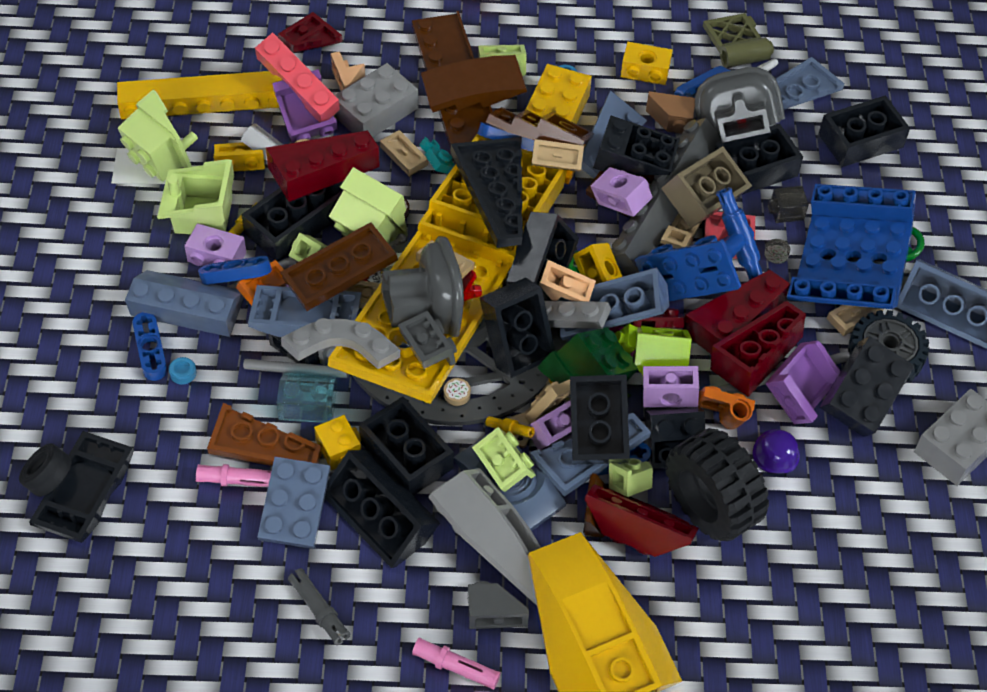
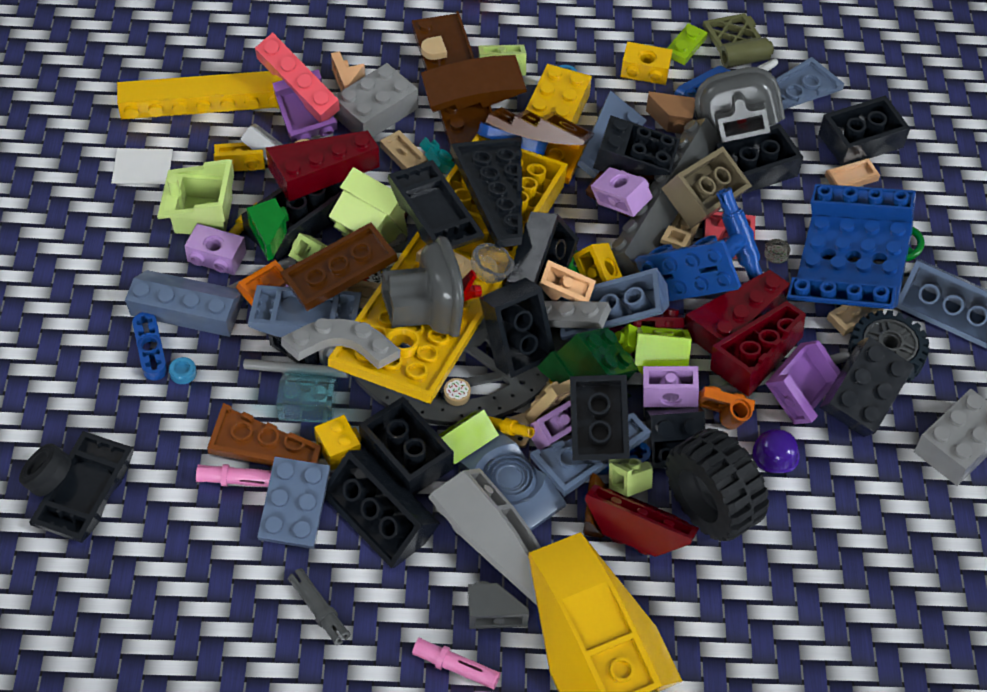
(153, 138): yellowish green piece -> none
(235, 270): blue beam -> none
(268, 225): none -> green slope
(309, 34): dark red wing -> none
(427, 340): dark grey bracket -> none
(433, 48): none -> tan tile
(434, 205): none -> black slope
(469, 434): none -> lime hinge
(486, 266): none -> clear helmet
(503, 459): yellowish green bracket -> none
(557, 155): tan plate -> none
(687, 43): none -> lime plate
(788, 204): clear smoke brick -> none
(853, 174): none -> light nougat tile

